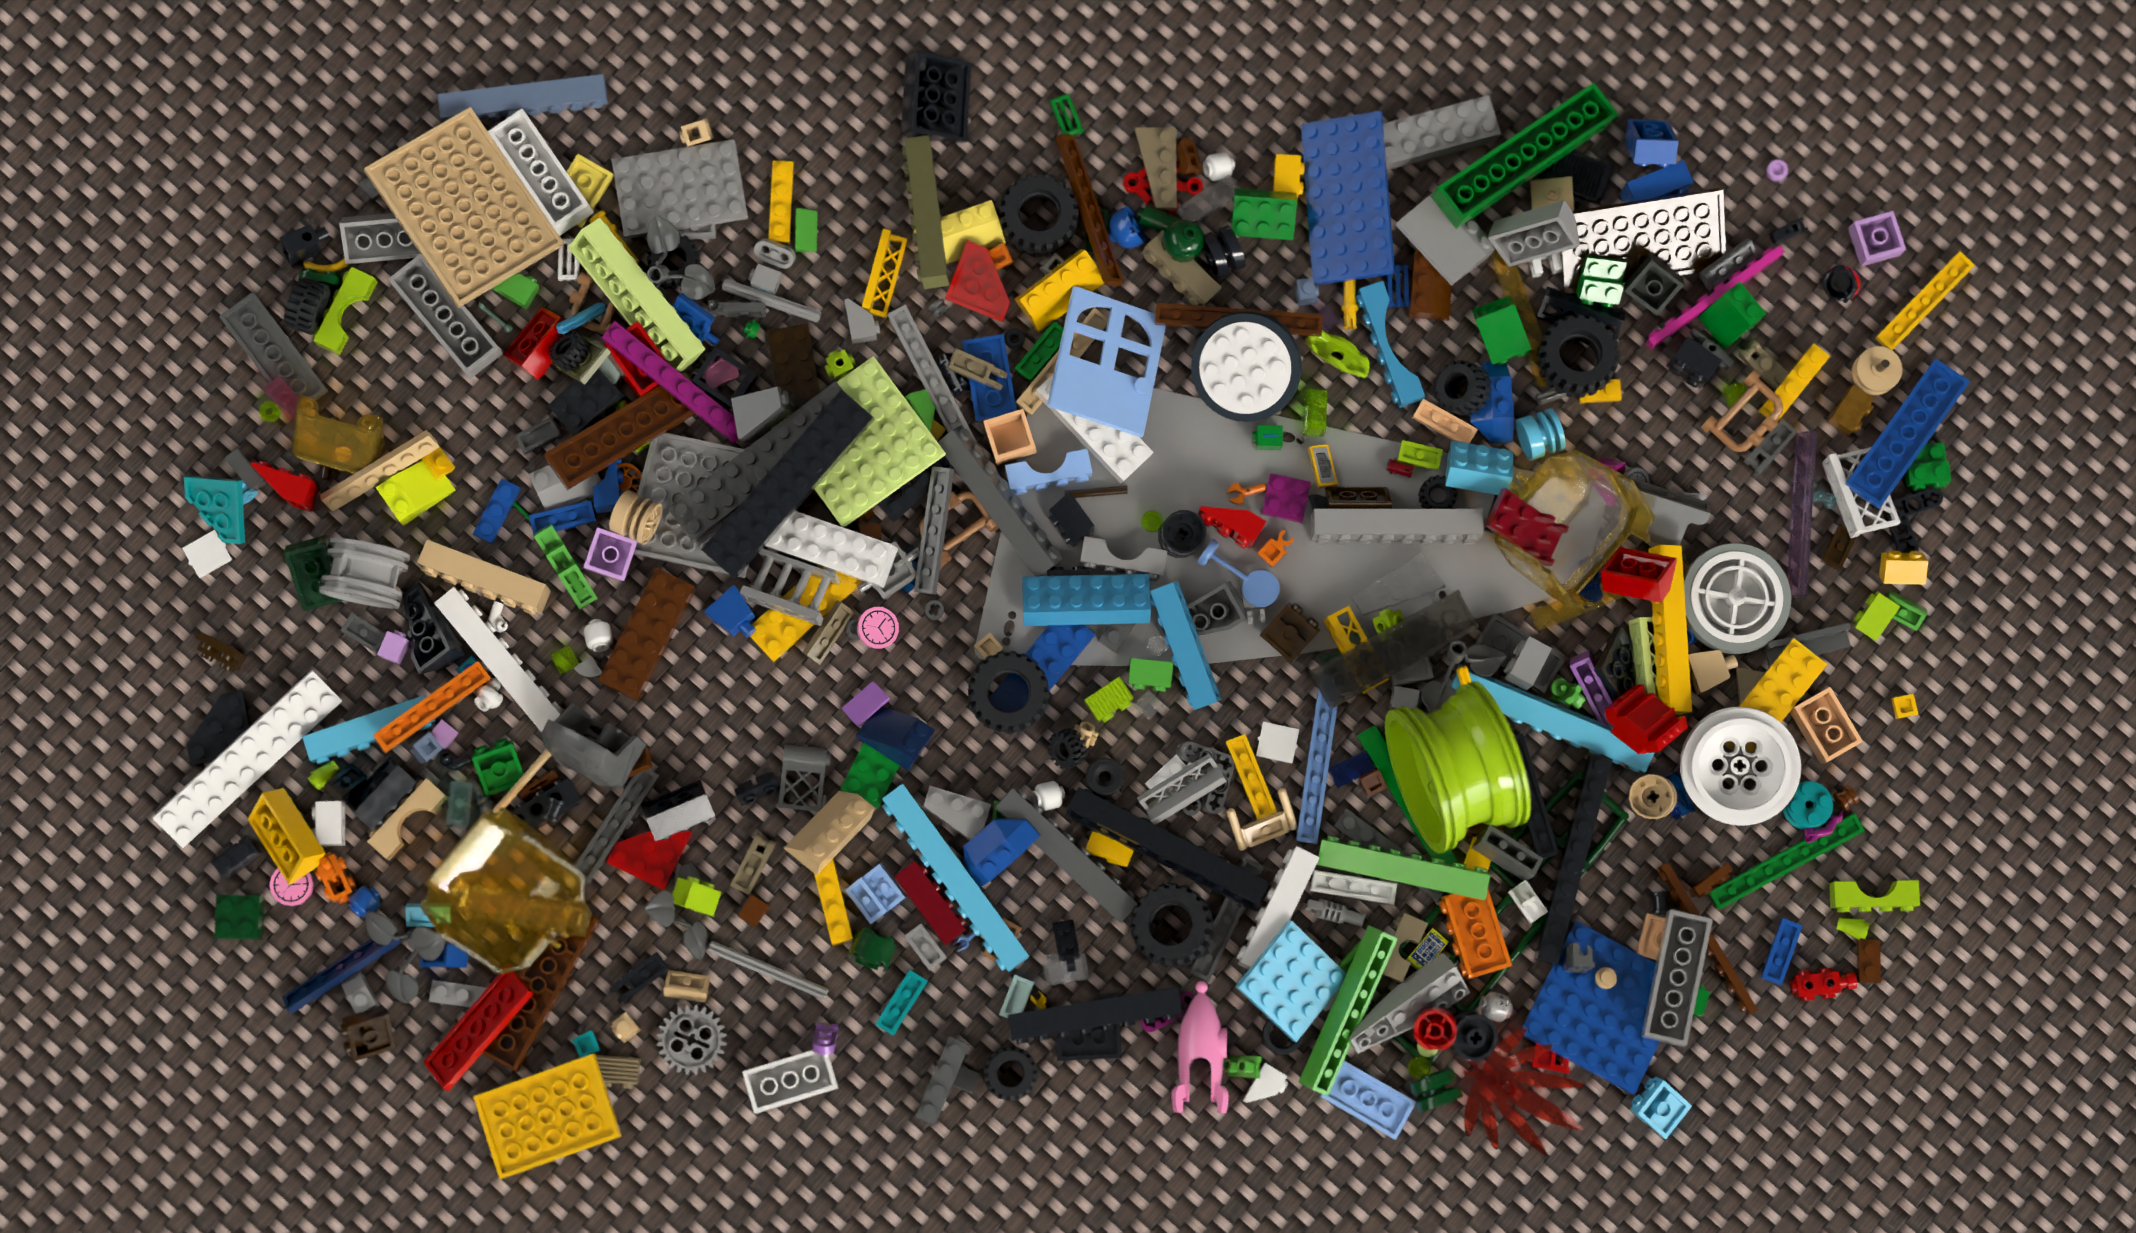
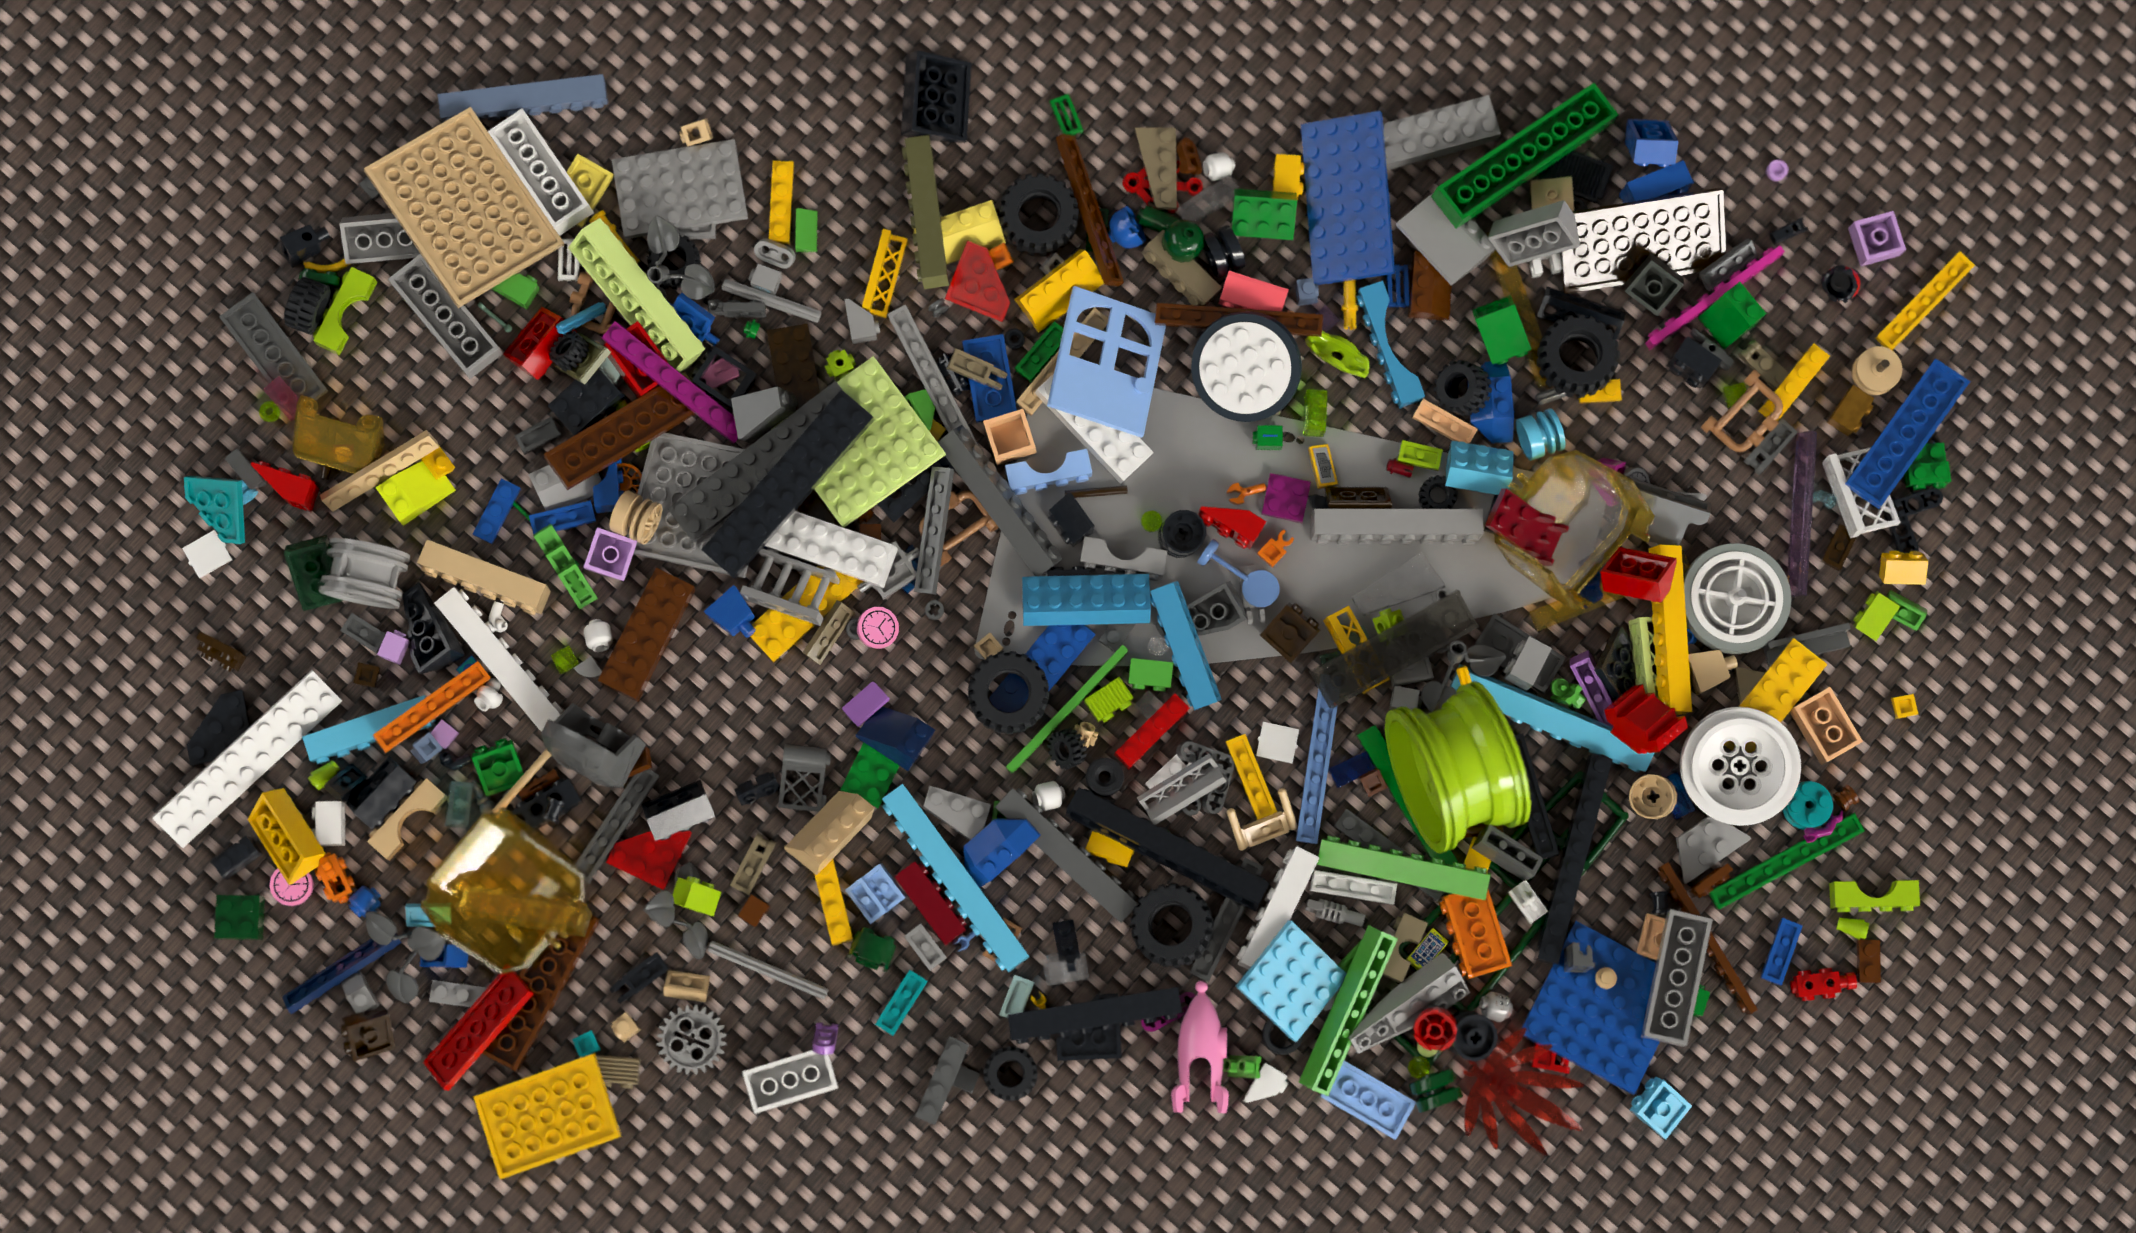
(366, 675): none -> dark brown plate
(1067, 709): none -> bright green tile
(1151, 731): none -> red arch
(1250, 293): none -> coral slope
(1601, 280): plate -> none
(1706, 845): none -> light grey wing

